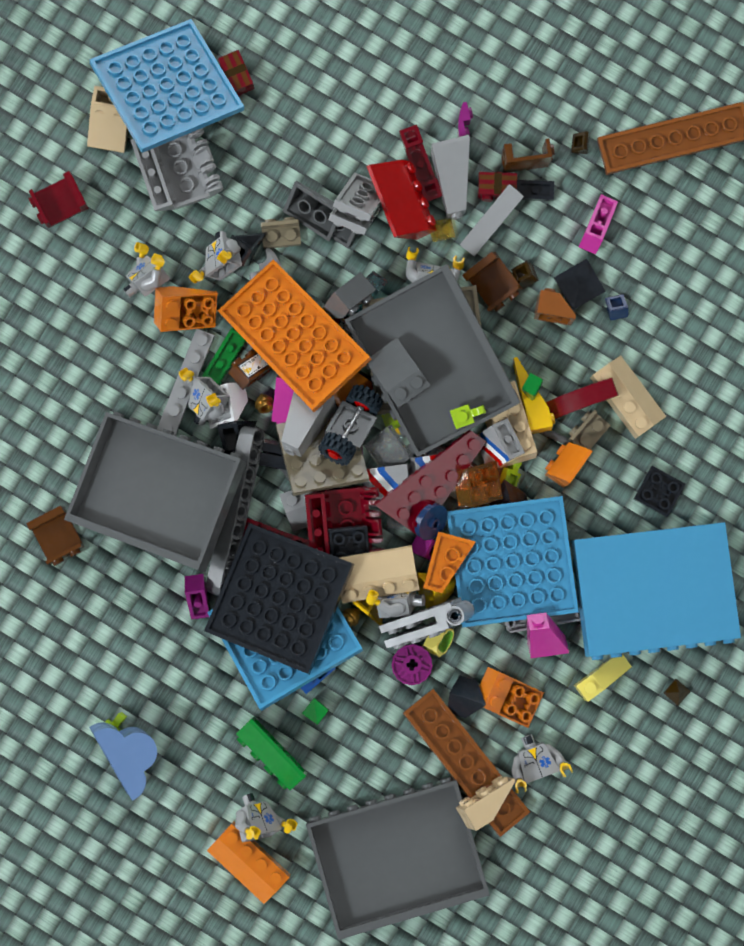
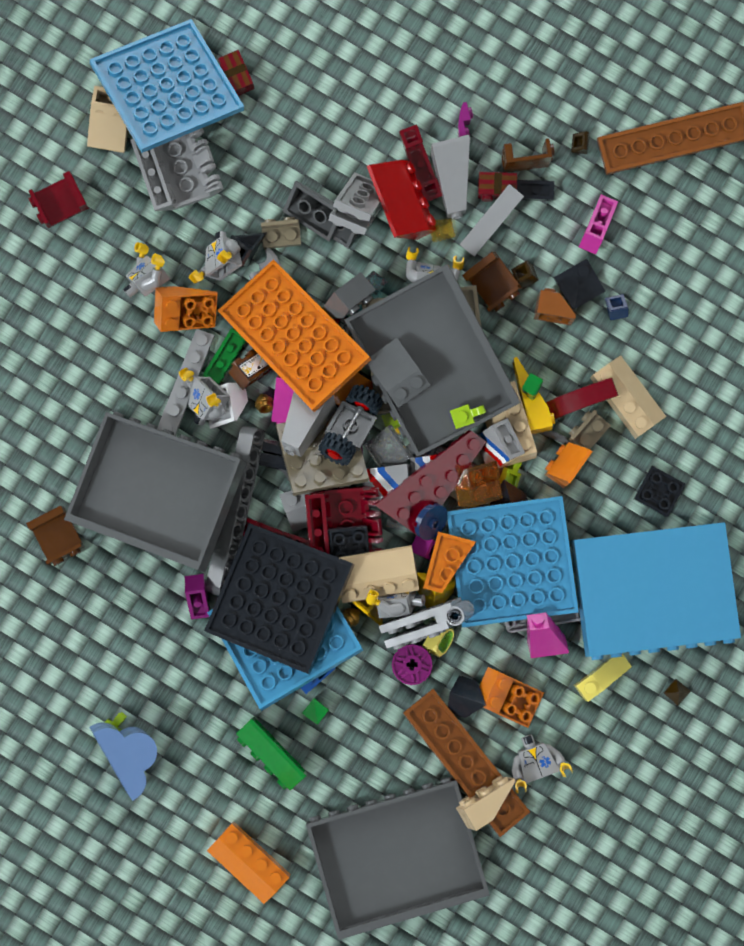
(229, 434): black slope -> none
(259, 820): light grey torso -> none

